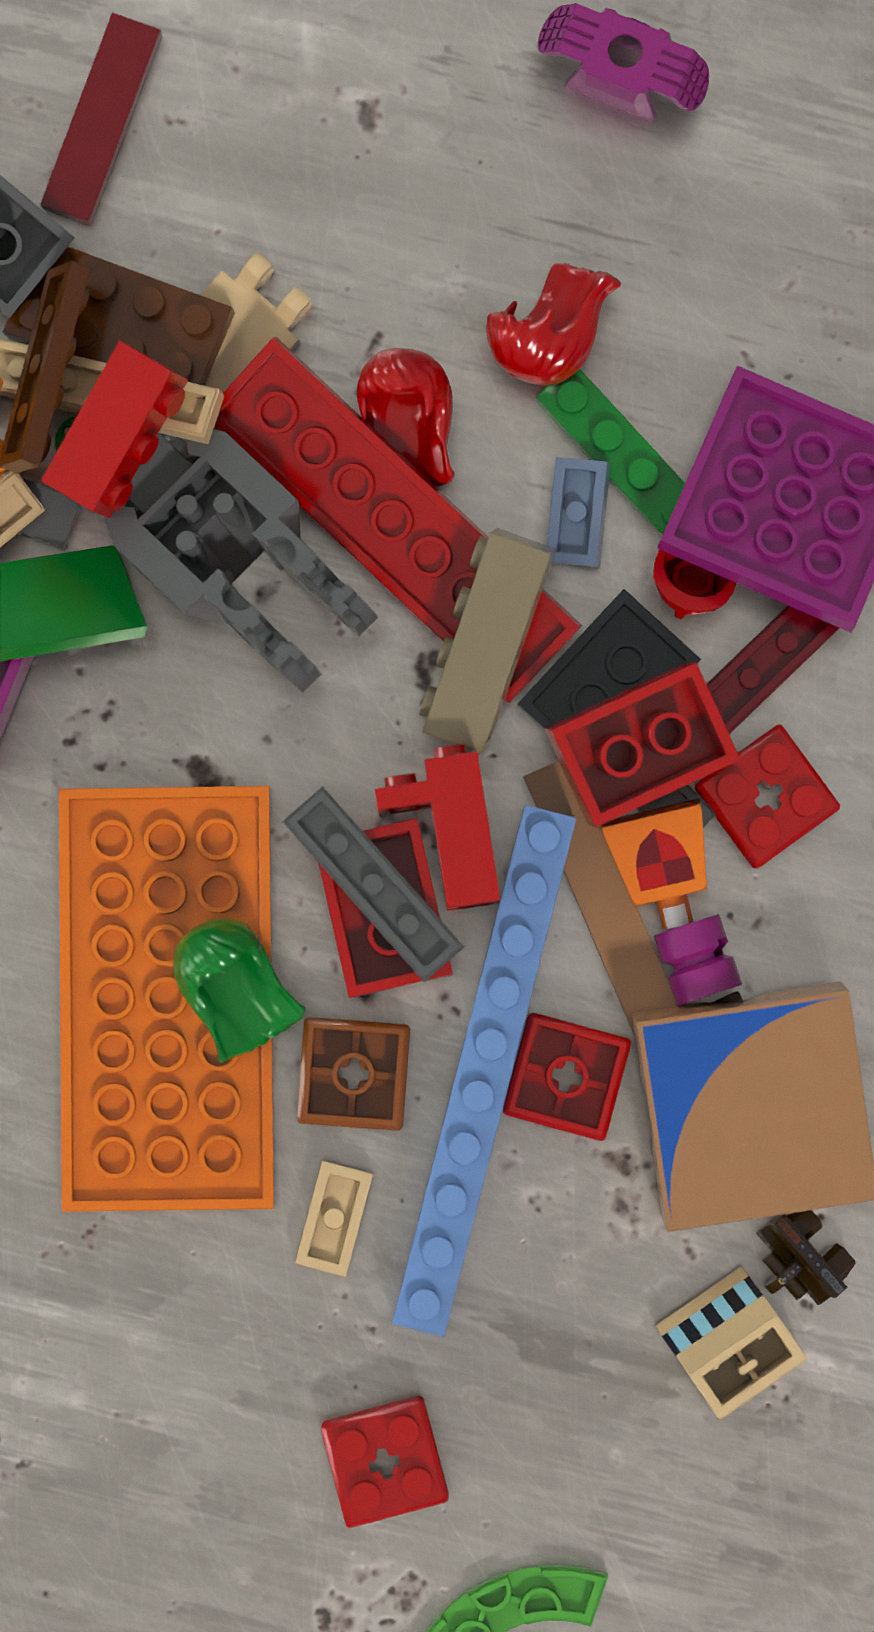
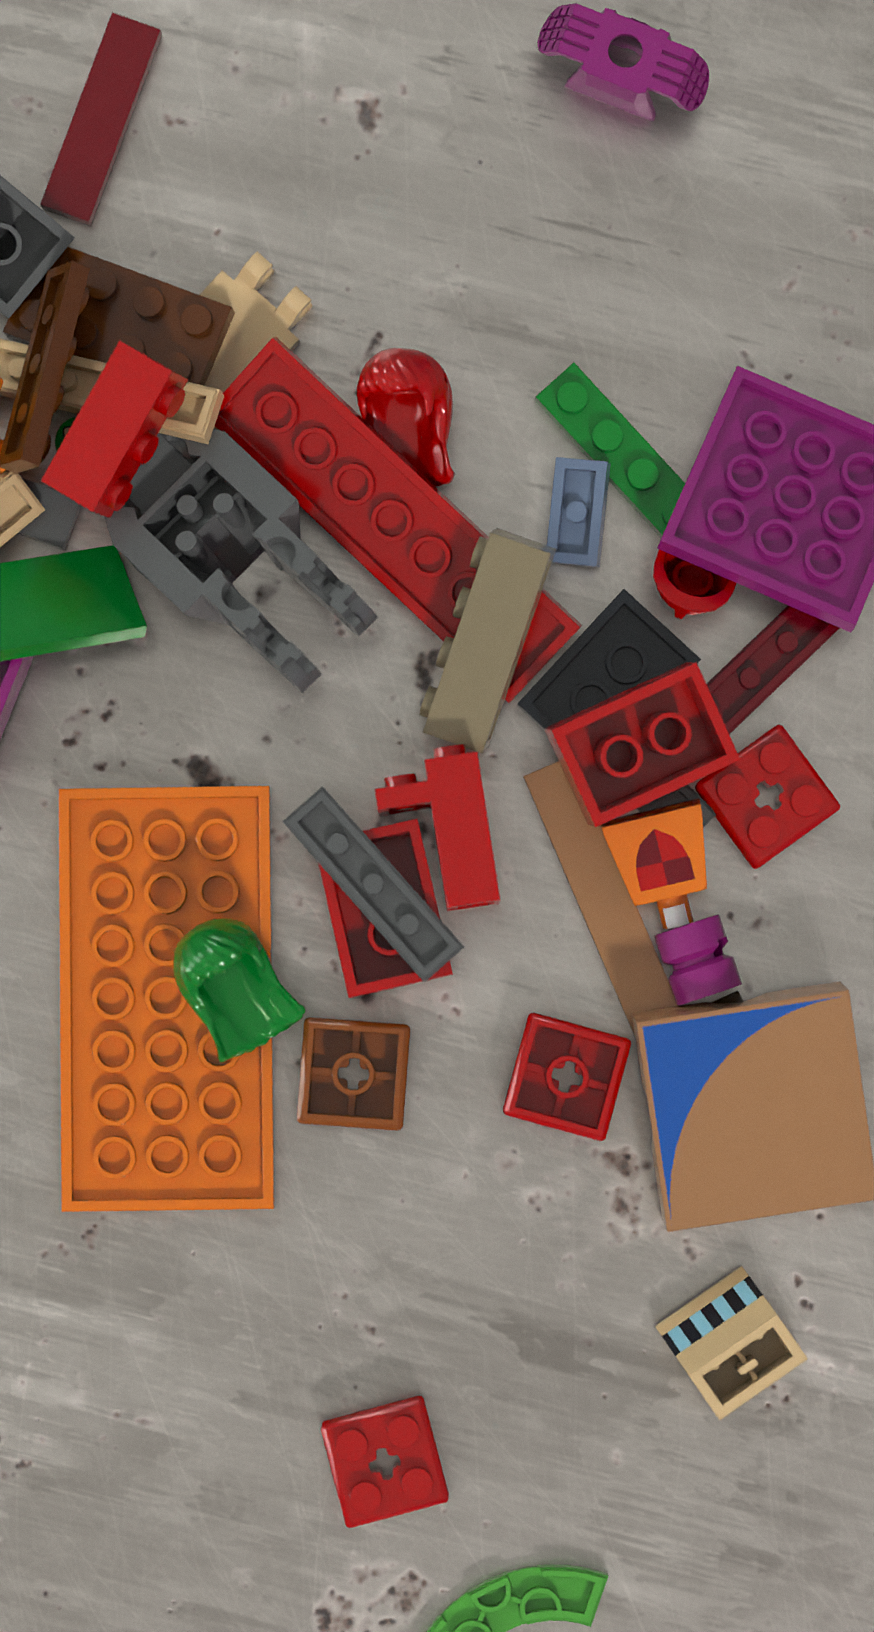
(334, 1218): tan plate -> none
(484, 1070): medium blue brick -> none
(558, 330): red piece -> none
(798, 1263): dark brown hips -> none

